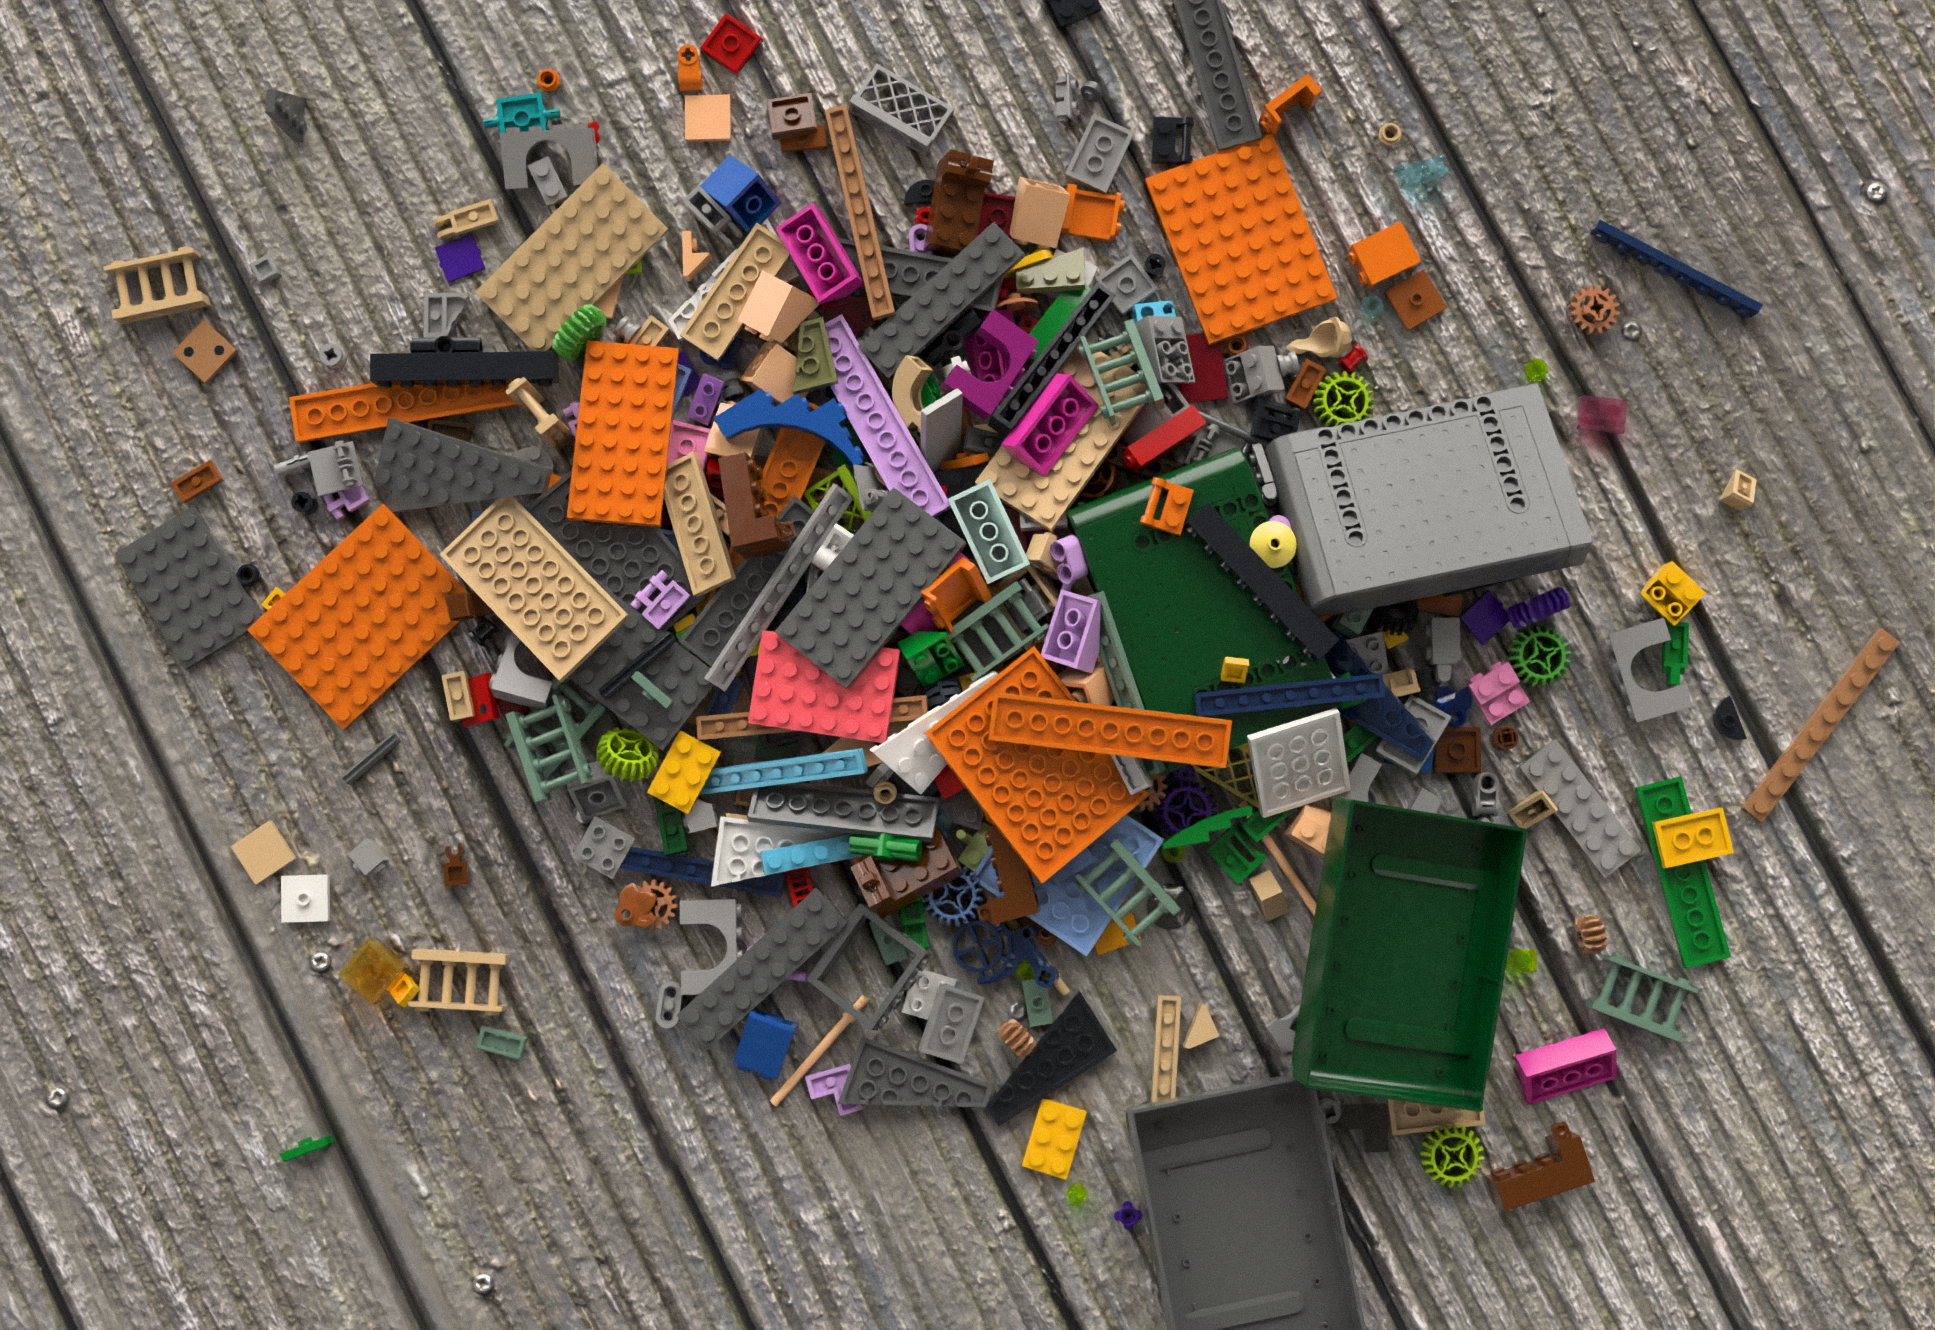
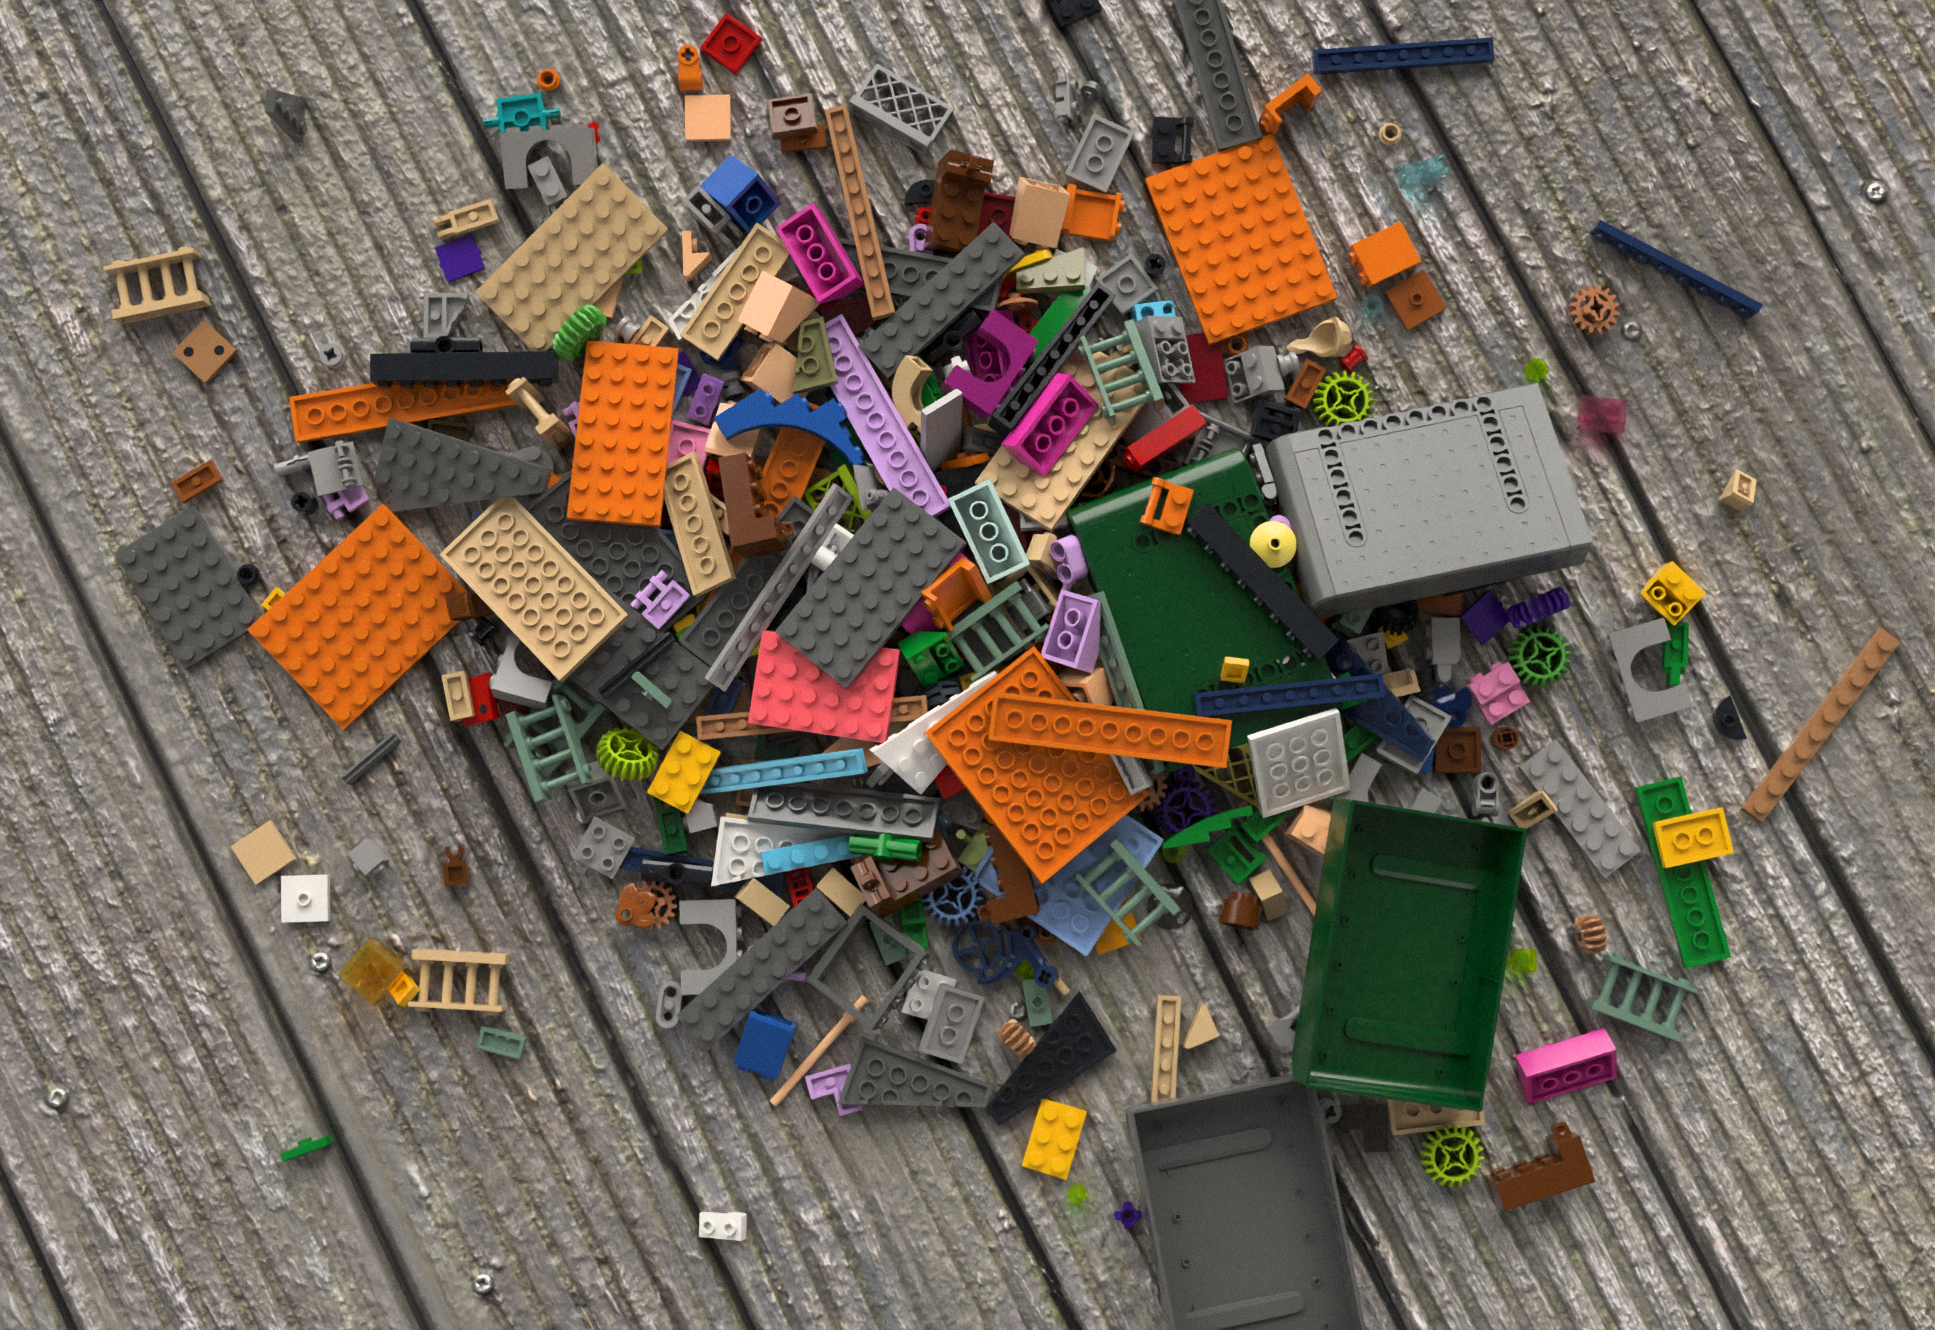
(265, 269): light grey tile -> none
(662, 872): none -> black piece
(723, 1226): none -> white plate
(761, 901): none -> tan hinge
(840, 893): none -> tan hinge
(887, 797): tan plate -> none
(1241, 911): none -> reddish brown piece
(1403, 56): none -> dark blue plate

